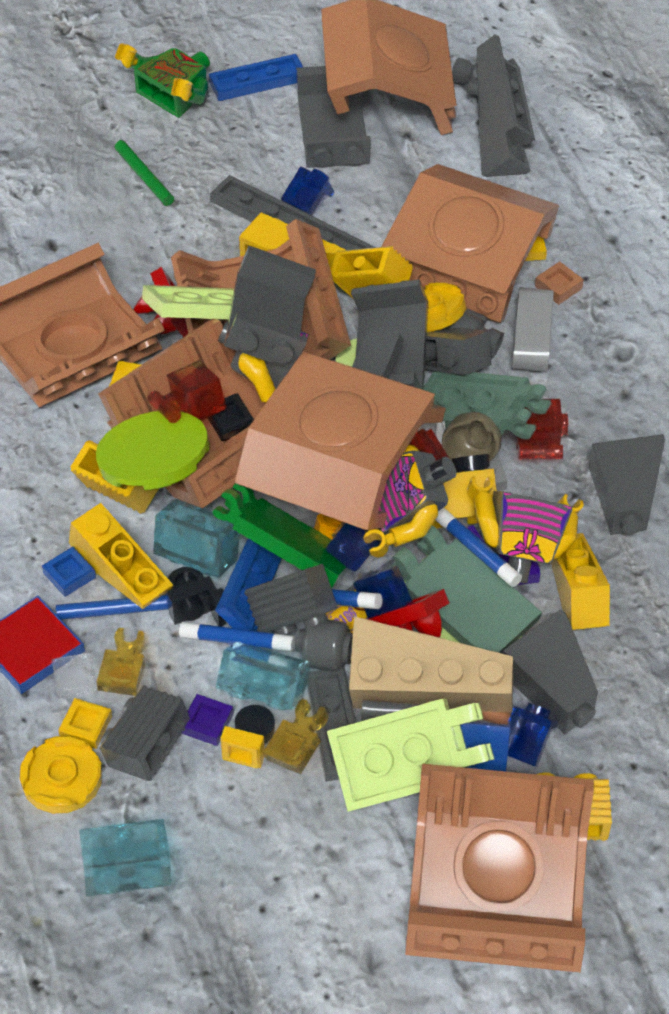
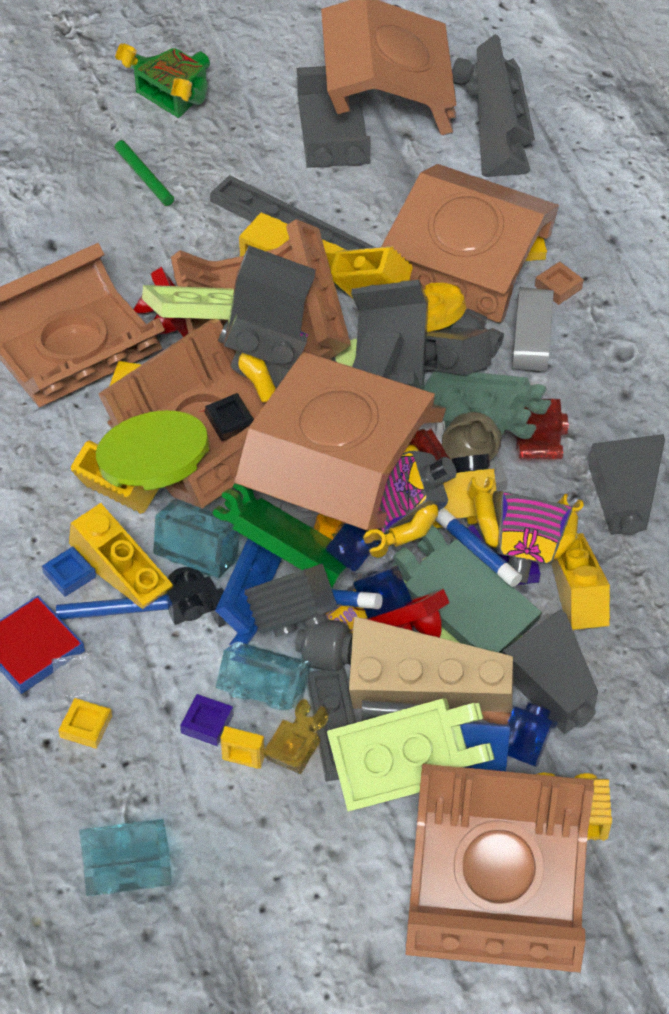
(61, 774): yellow tile -> none
(122, 668): clear yellow plate -> none
(144, 733): dark grey brick -> none
(193, 391): clear red brick -> none
(233, 635): blue bar -> none
(255, 77): blue tile -> none
(256, 720): black tile -> none
(307, 189): clear blue bracket -> none

